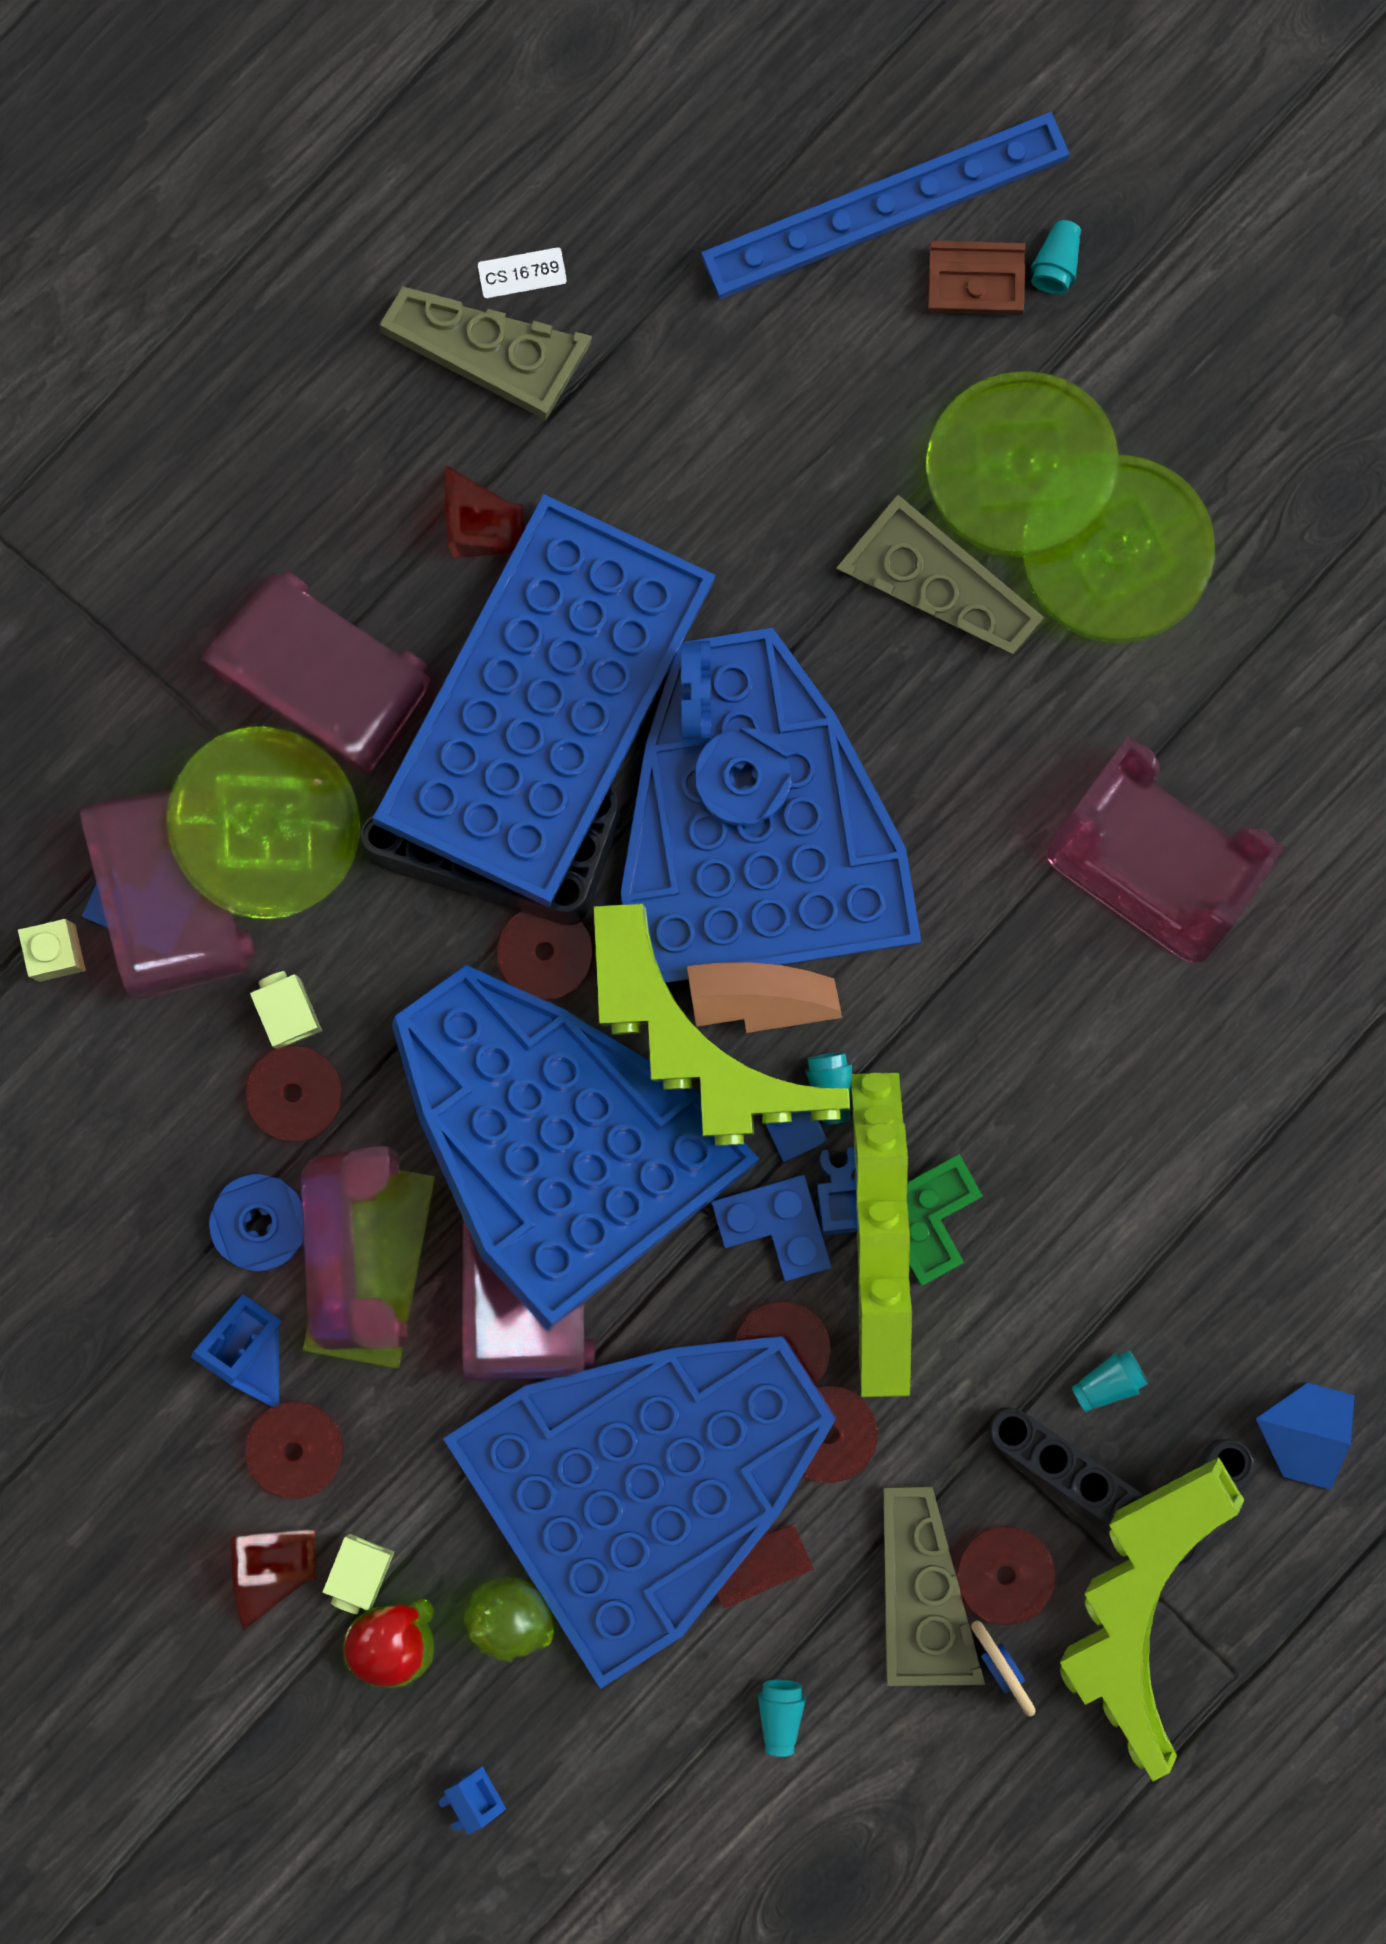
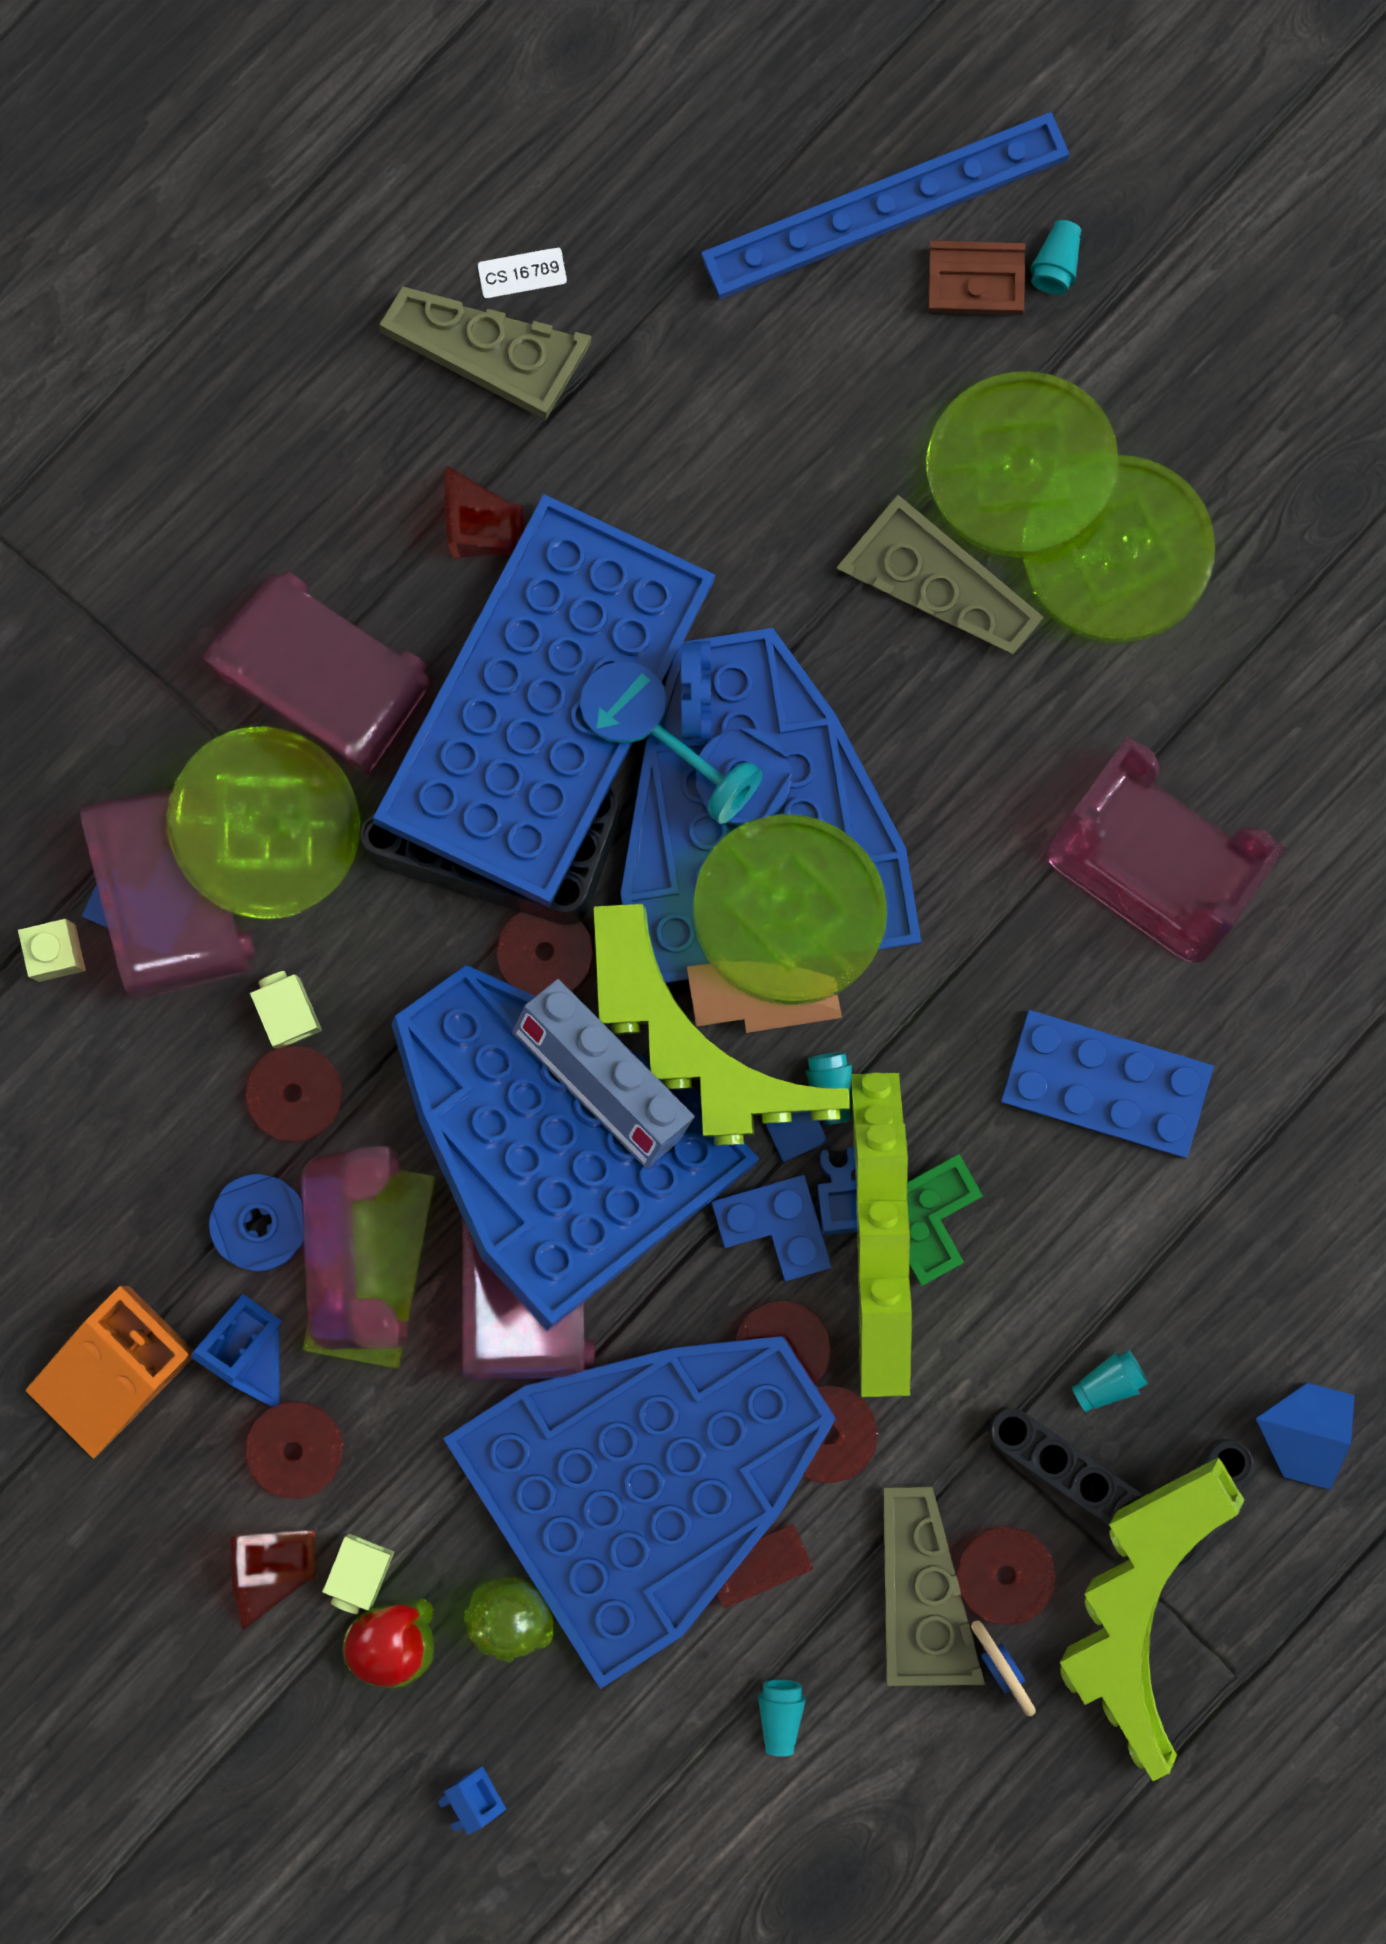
(110, 1370): none -> orange slope
(602, 1073): none -> sand blue brick
(628, 703): none -> piece
(789, 909): none -> clear neon green plate
(1107, 1084): none -> blue plate

